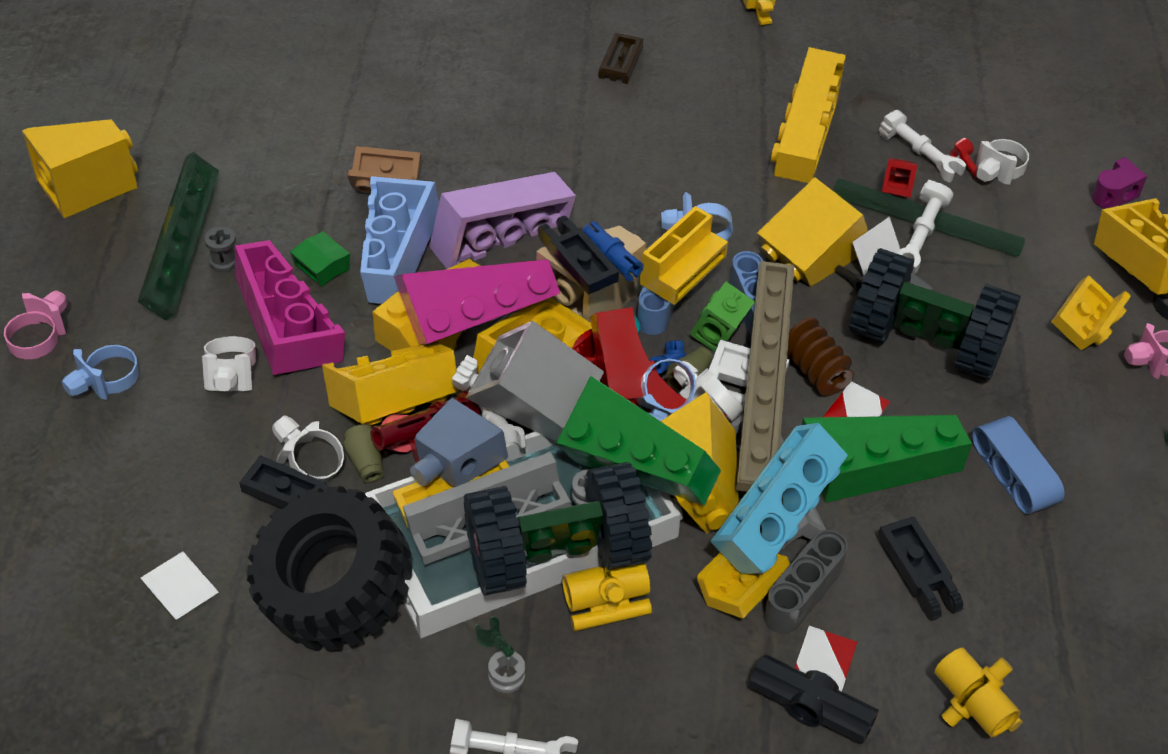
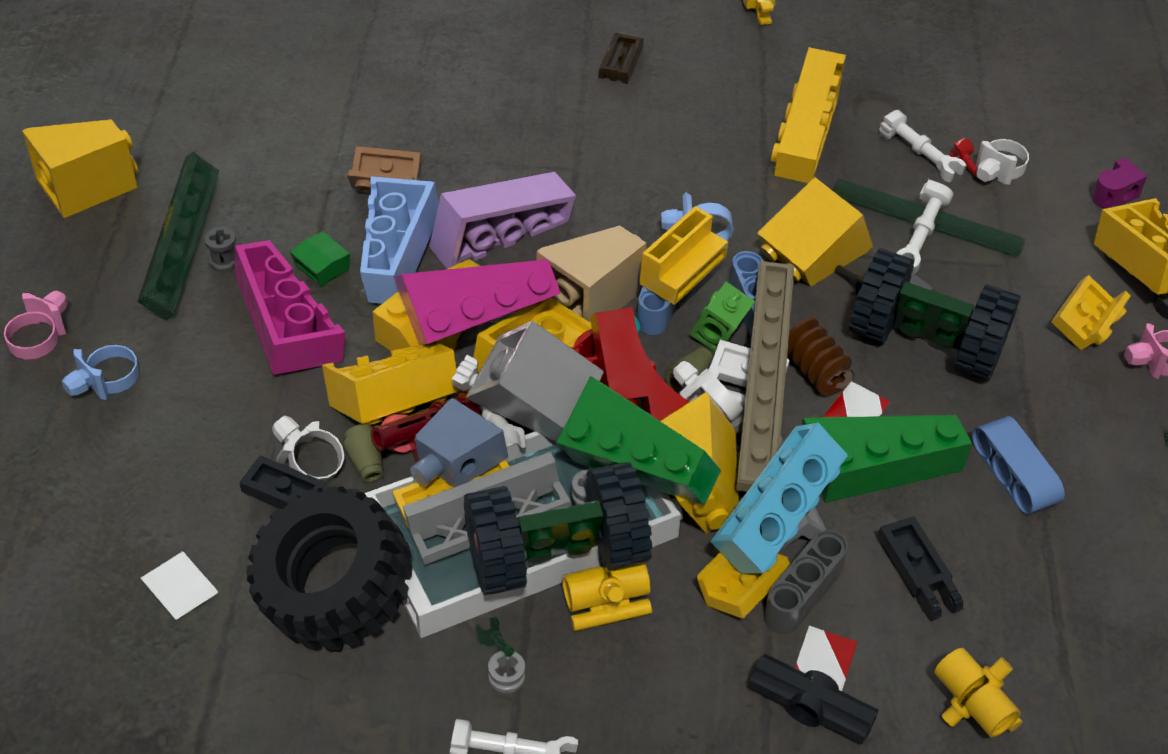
(228, 373): white piece -> none
(579, 255): black hinge -> none
(615, 251): blue pin -> none
(648, 401): light blue piece -> none
(674, 350): blue arm -> none
(878, 237): white sticker -> none
(899, 177): red leg -> none

